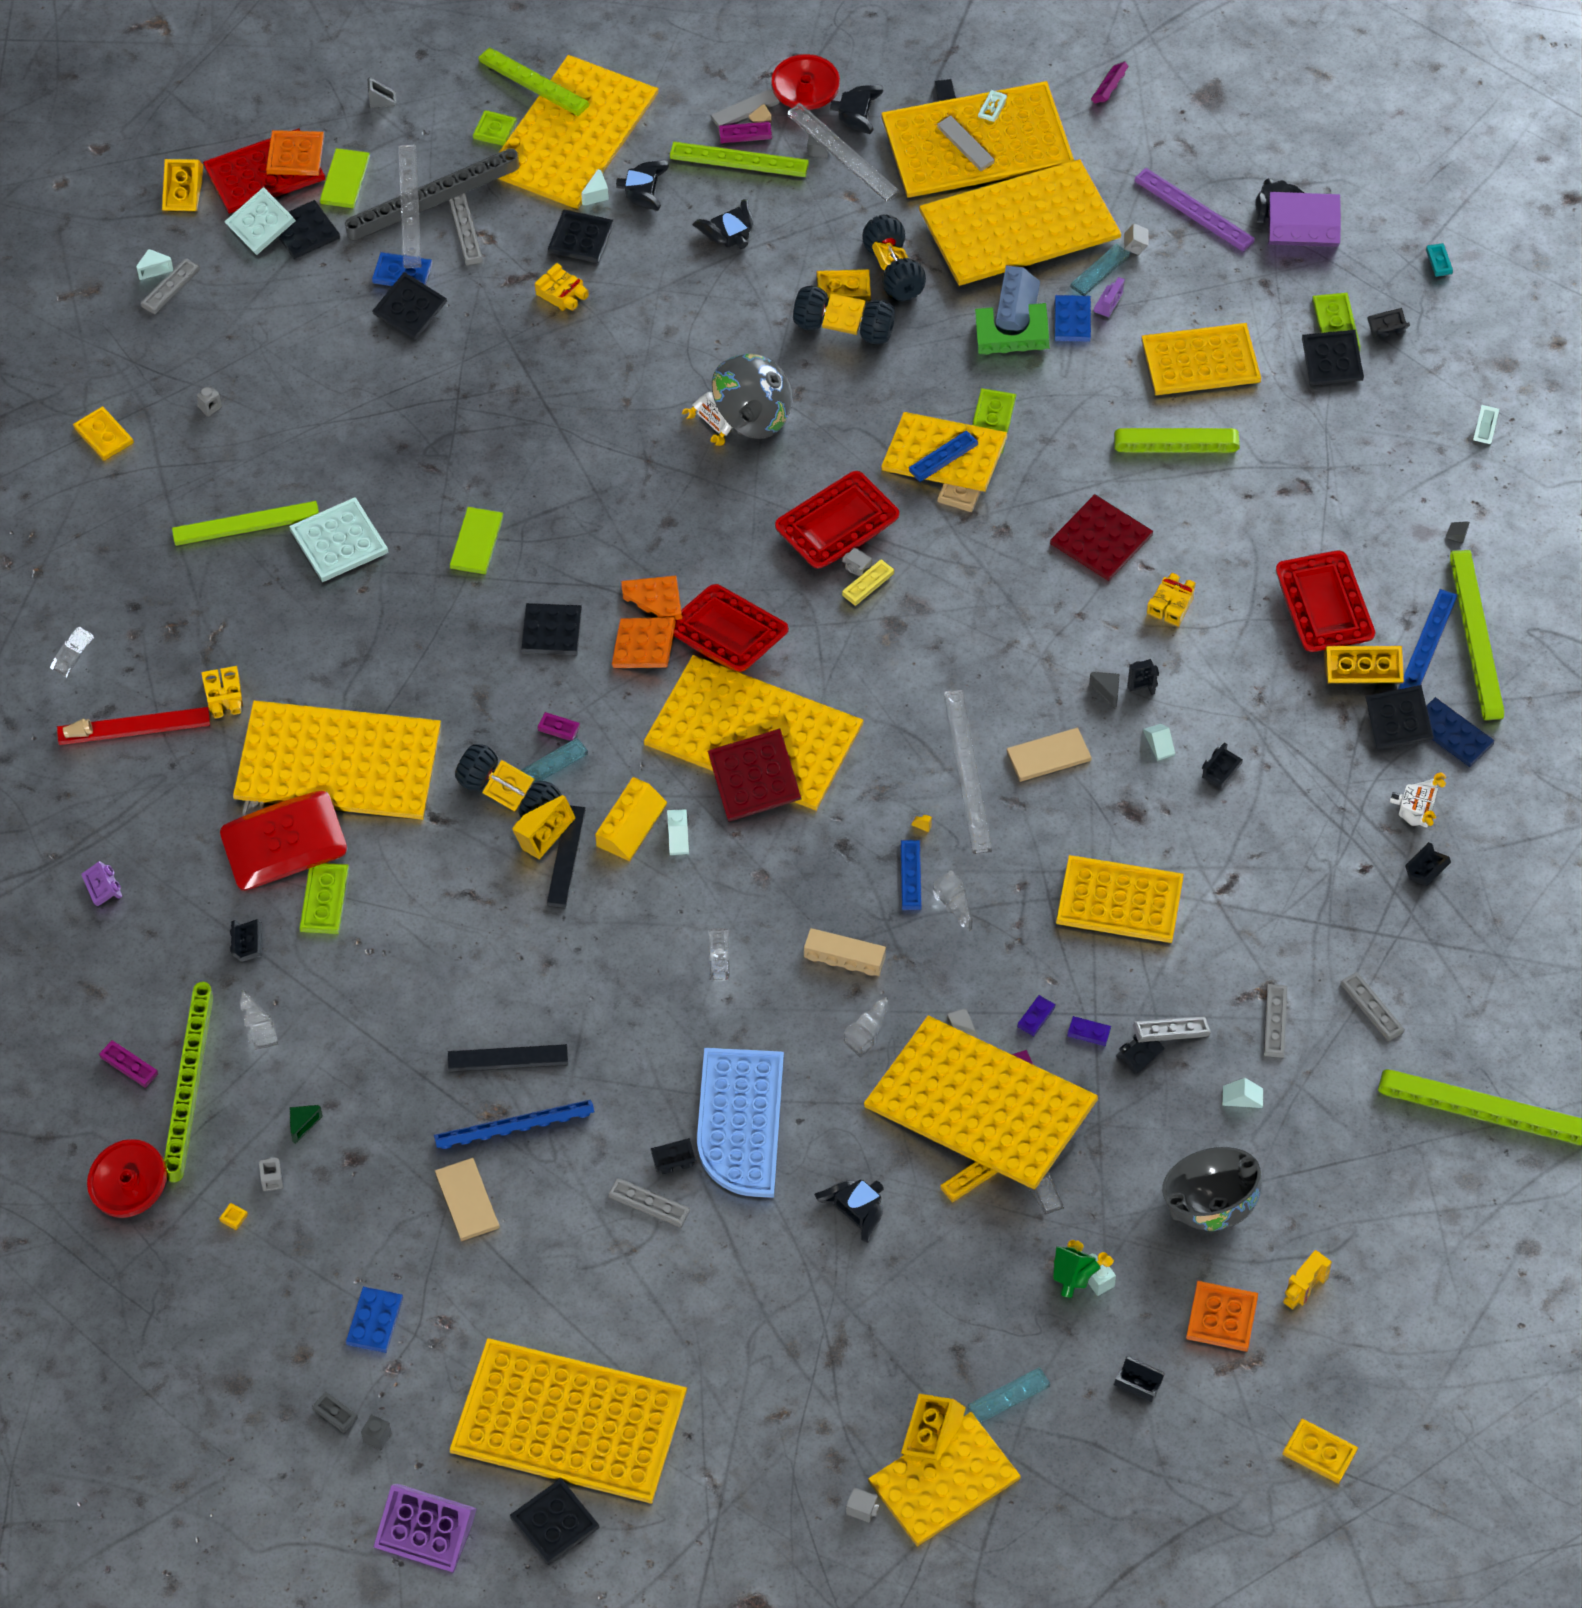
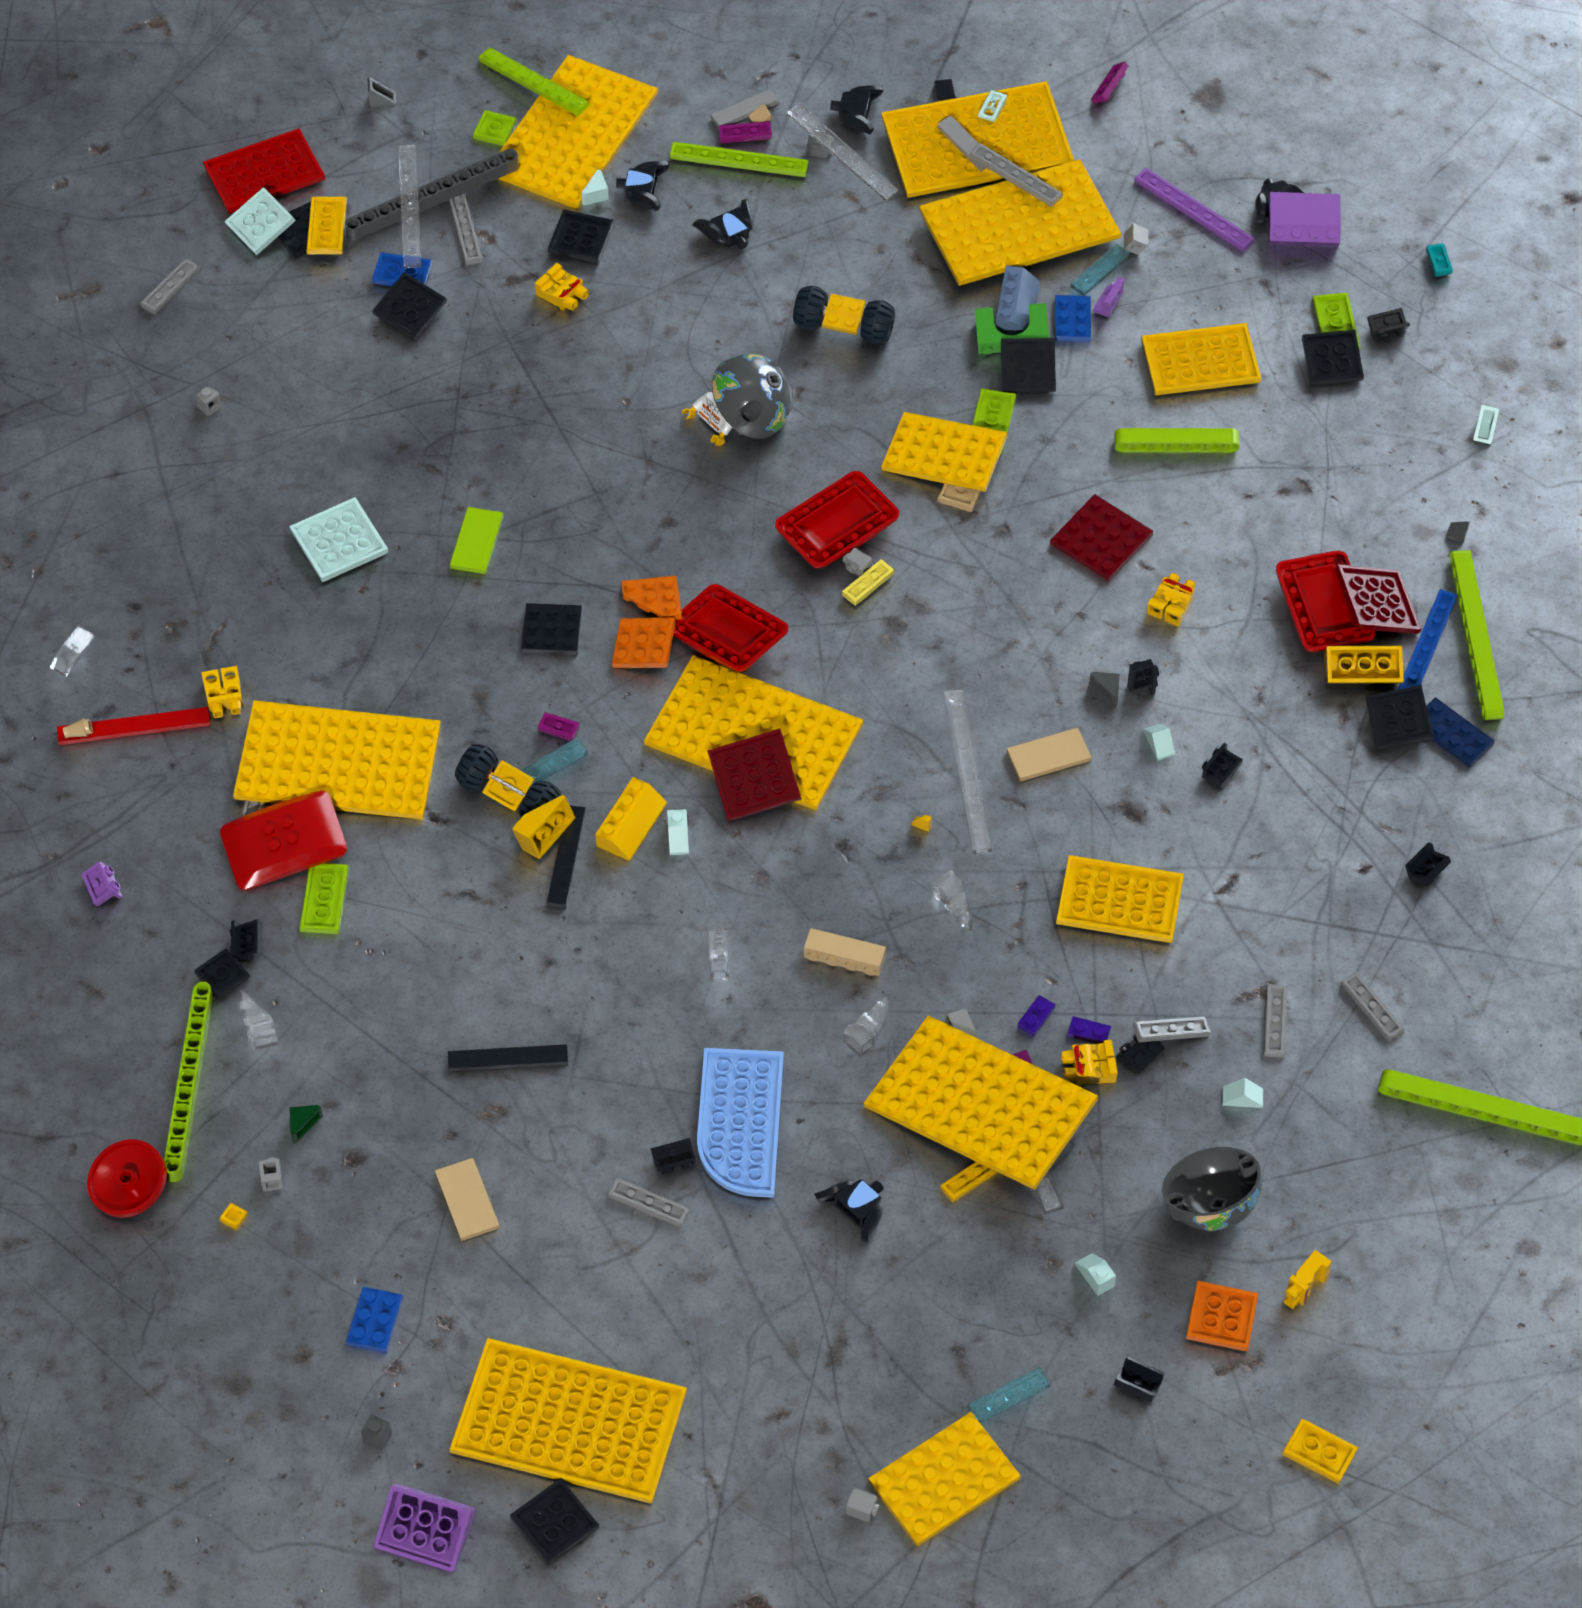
(103, 433): yellow tile -> none
(128, 1064): magenta plate -> none
(153, 265): light aqua slope -> none
(182, 184): yellow slope -> none
(222, 973): none -> black plate
(244, 523): lime tile -> none
(295, 152): orange plate -> none
(326, 225): none -> yellow tile
(334, 1412): dark grey plate -> none
(344, 178): lime tile -> none
(521, 1122): blue plate -> none
(806, 81): red dish -> none
(845, 283): yellow tile -> none
(902, 276): black plate -> none
(911, 875): blue tile -> none
(932, 1426): yellow slope -> none
(943, 456): blue tile -> none
(1016, 175): none -> light grey tile
(1028, 365): none -> black plate
(1075, 1267): green torso -> none
(1090, 1063): none -> yellow hips
(1377, 599): none -> dark red plate
(1419, 801): torso -> none

